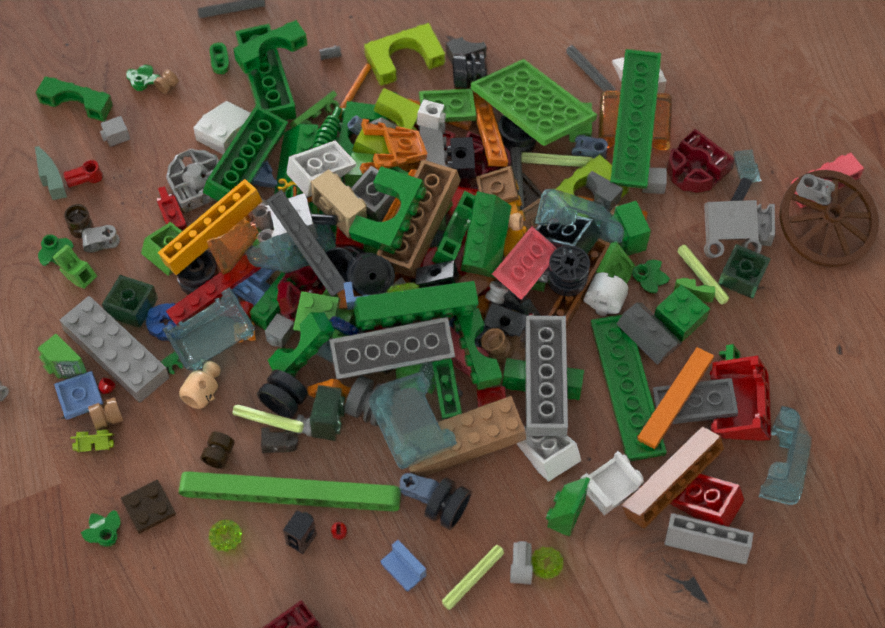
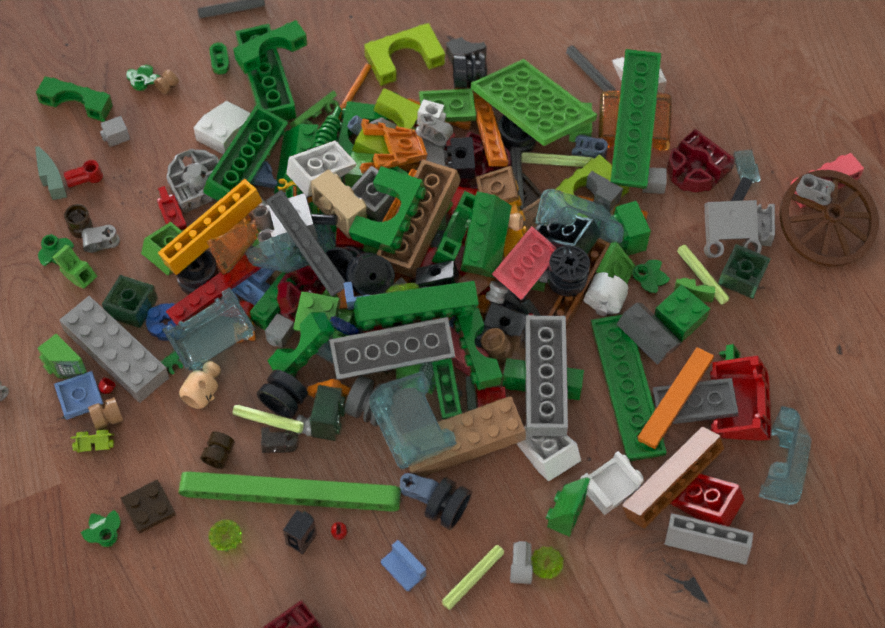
(330, 52): dark grey pin -> none
(434, 130): none -> light grey piece
(470, 394): none -> clear green tile

